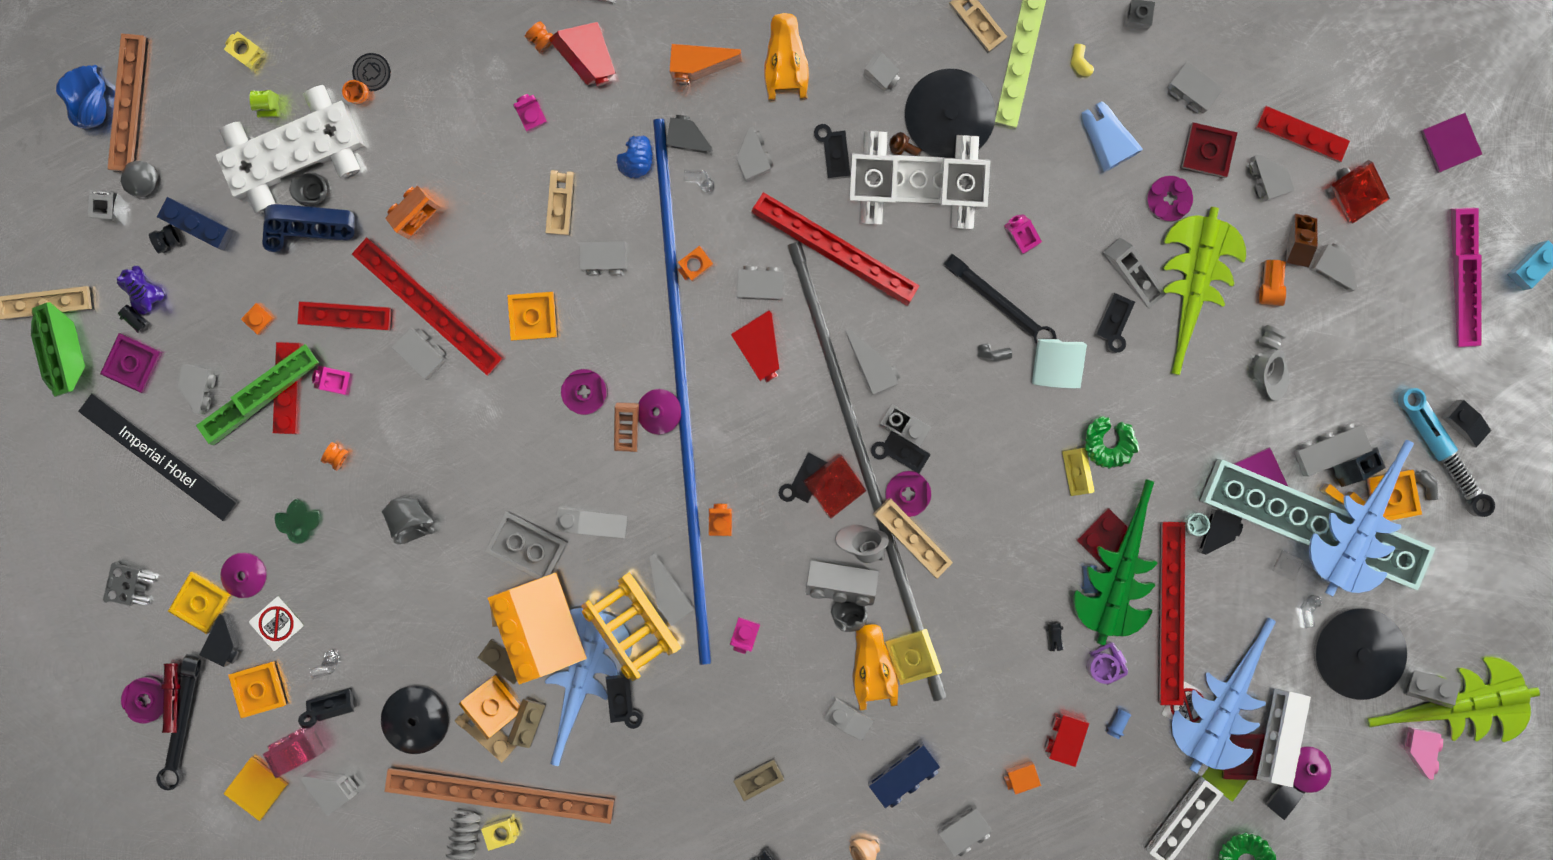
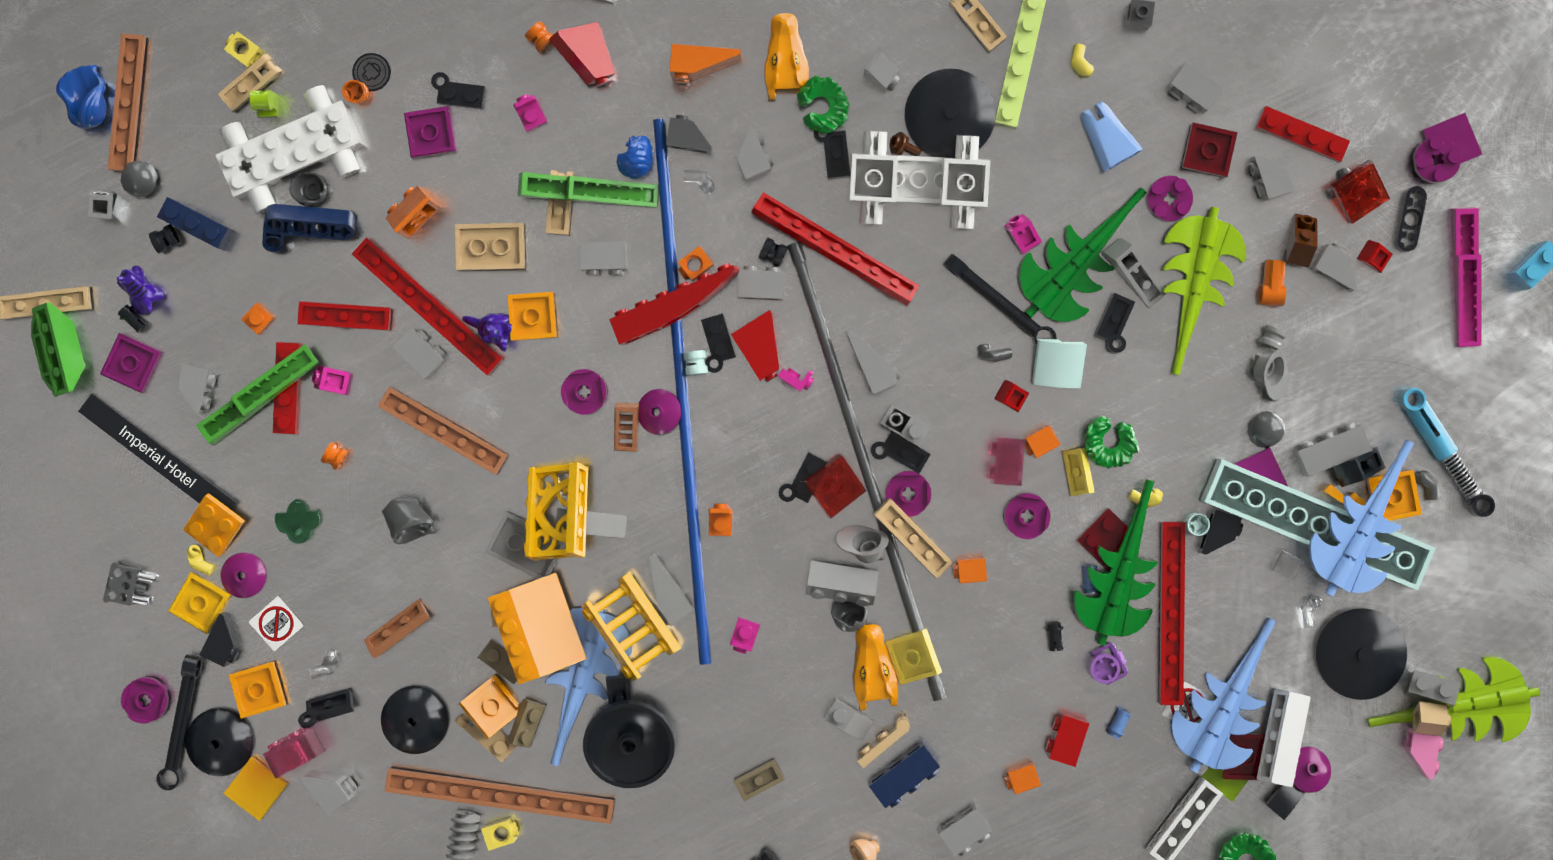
(170, 694): dark red pin -> none
(196, 560): none -> light yellow arm
(213, 525): none -> light orange plate
(234, 740): none -> black dish
(238, 91): none -> tan plate
(396, 628): none -> nougat plate
(430, 132): none -> magenta tile
(442, 430): none -> nougat plate
(458, 93): none -> black hinge
(489, 246): none -> tan plate
(492, 328): none -> dark purple animal
(539, 500): none -> yellow fence
(587, 190): none -> bright green slope
(629, 744): none -> black dish
(669, 307): none -> red slope
(695, 362): none -> light aqua wheel
(718, 341): none -> black hinge
(773, 252): none -> black wheel
(791, 378): none -> dark pink bracket
(836, 98): none -> green piece
(884, 741): none -> tan plate
(970, 570): none -> orange brick
(1006, 461): none -> clear pink brick
(1011, 395): none -> red slope
(1037, 508): none -> magenta plate
(1041, 442): none -> orange brick
(1051, 289): none -> green animal
(1155, 497): none -> light yellow arm
(1266, 429): none -> dark grey hair
(1375, 255): none -> red slope
(1408, 201): none -> black beam
(1430, 719): none -> tan brick
(1440, 172): none -> magenta plate
(1467, 422): black slope -> none

